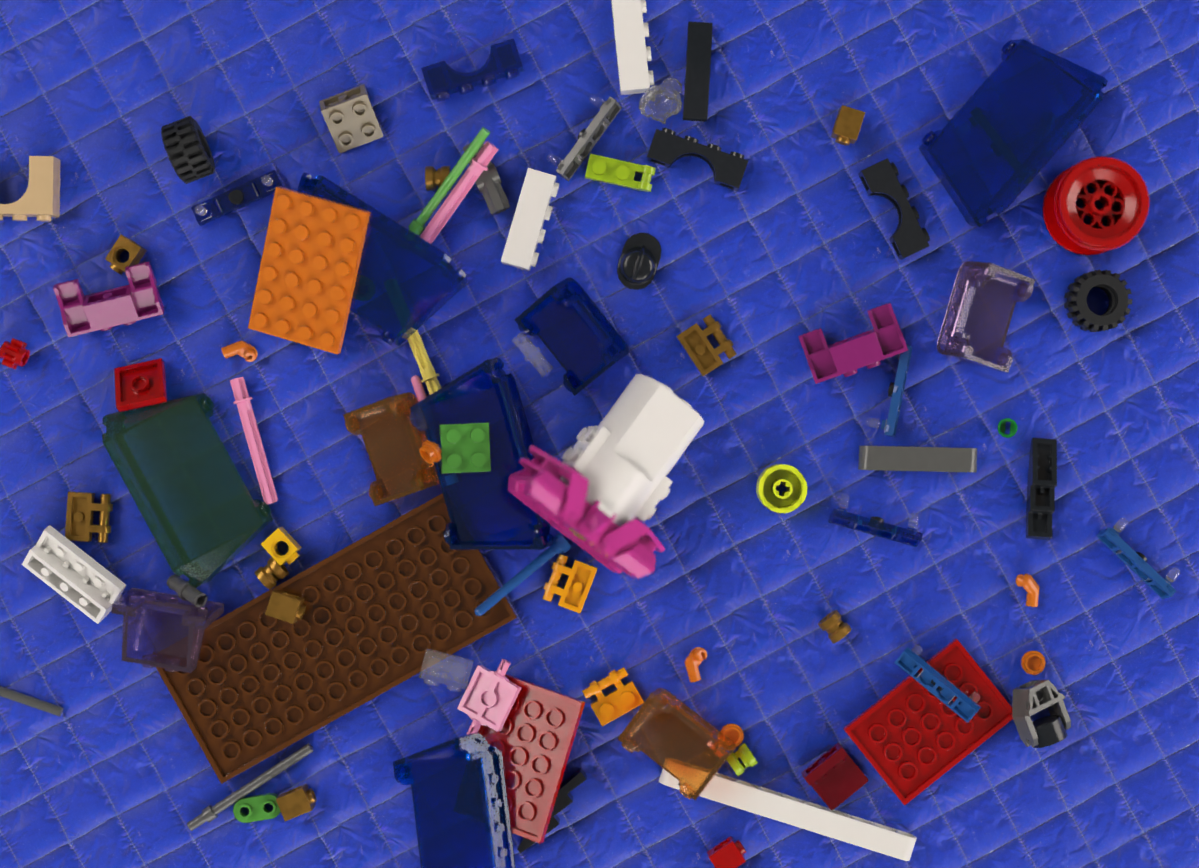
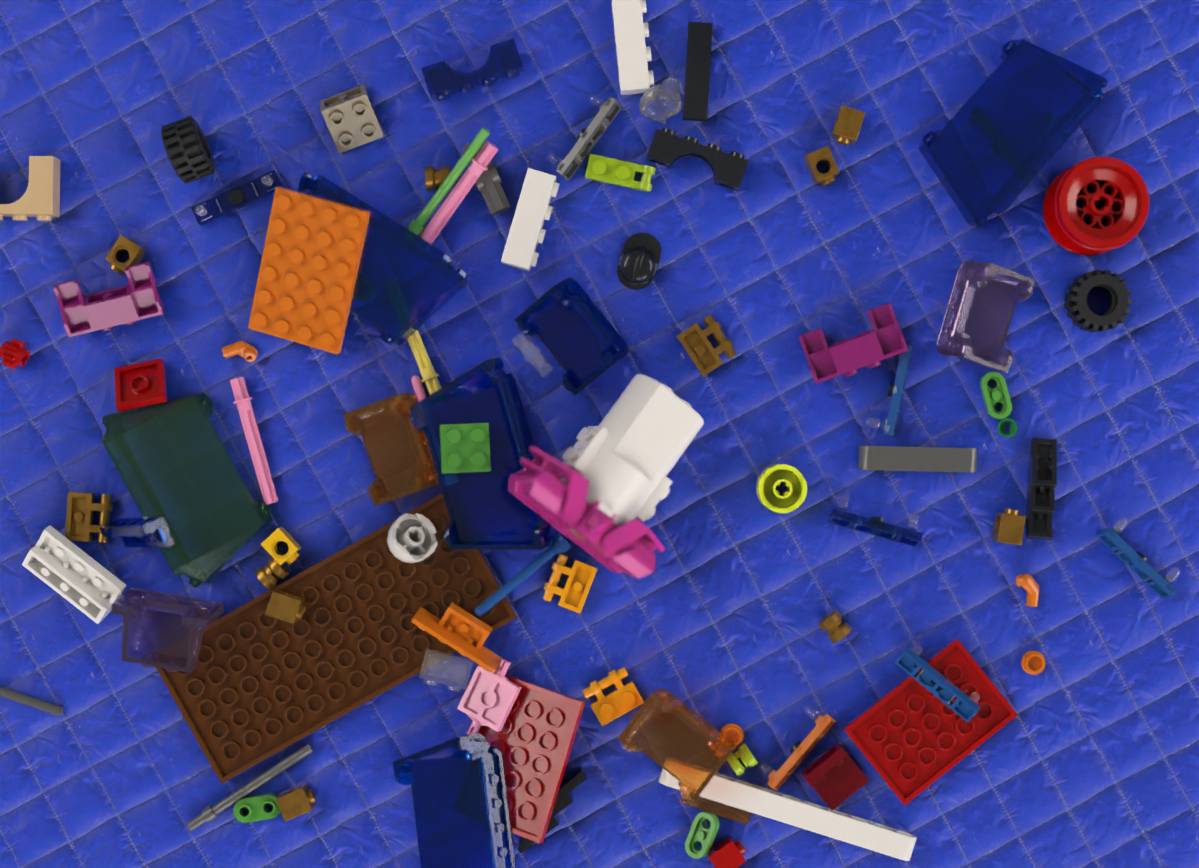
(140, 531): none -> clear blue fence
(186, 591): dark grey pin -> none
(412, 538): none -> white cylinder
(430, 452): orange plate -> none
(461, 633): none -> orange bracket
(693, 661): orange arm -> none
(701, 833): none -> bright green plate
(718, 809): none -> clear orange axle
(799, 749): none -> orange piece
(821, 155): none -> pearl gold brick
(882, 181): black arch -> none
(997, 394): none -> bright green plate
(1009, 527): none -> pearl gold brick
(1033, 698): dark grey piece -> none

